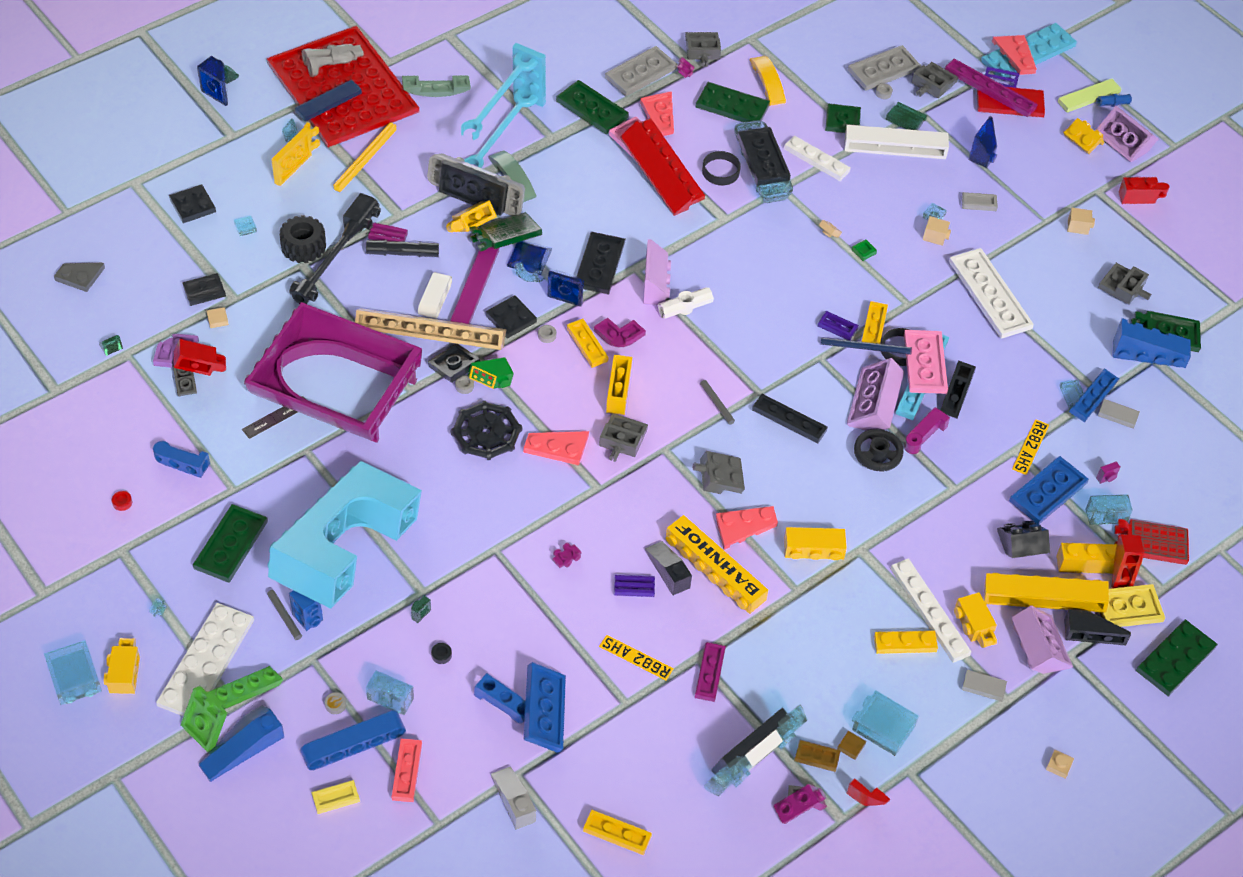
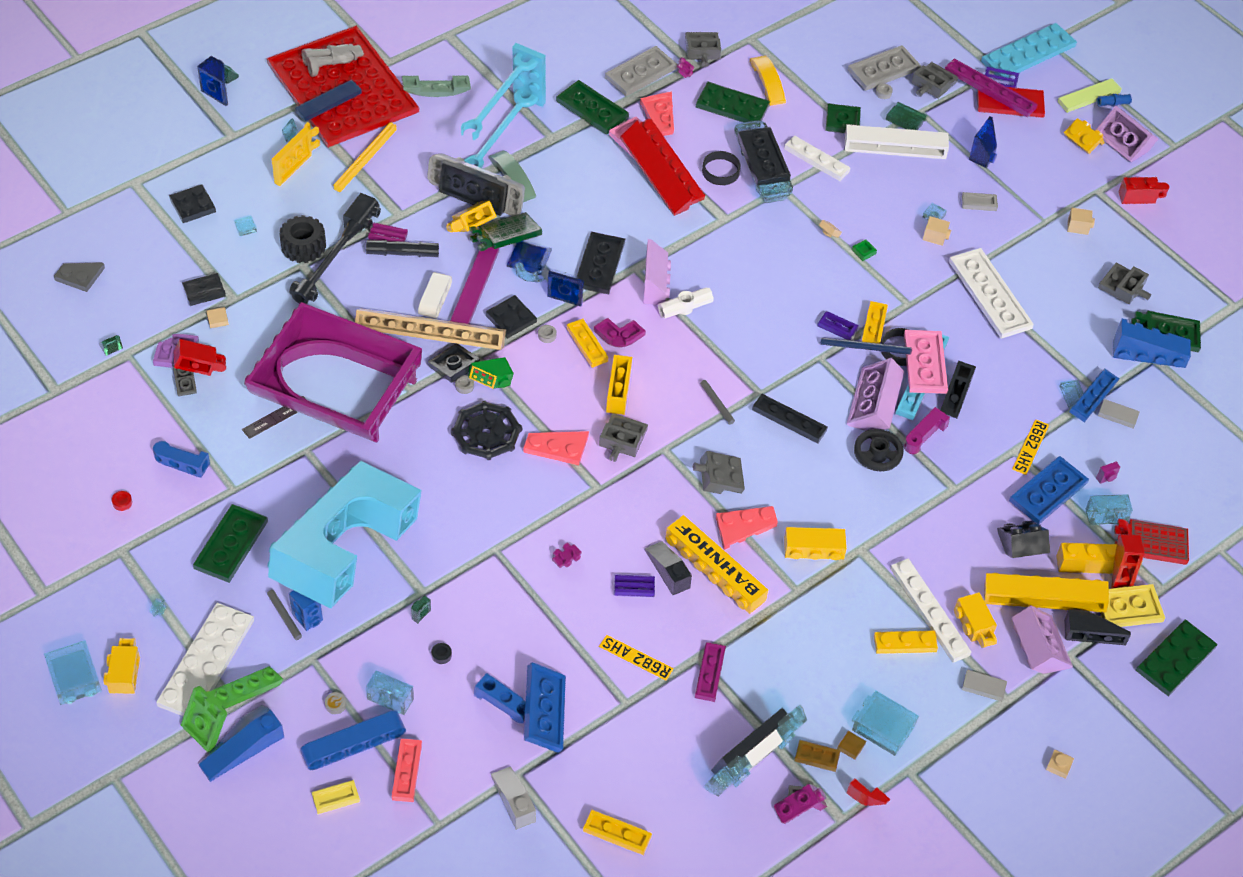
(1017, 51): coral wing -> none

